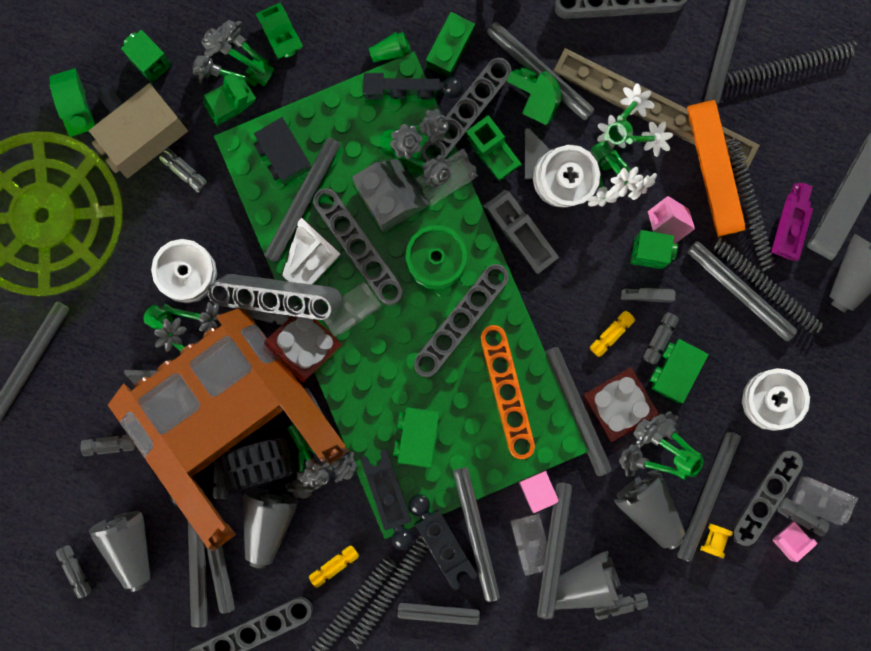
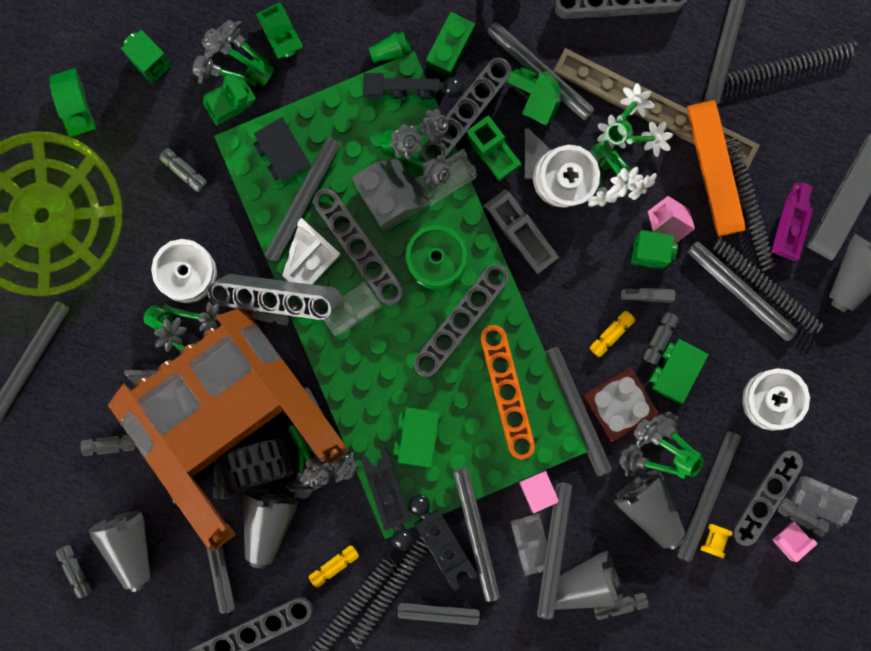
(135, 129): dark tan piece -> none
(197, 573): dark grey axle -> none
(302, 345): light grey piece -> none

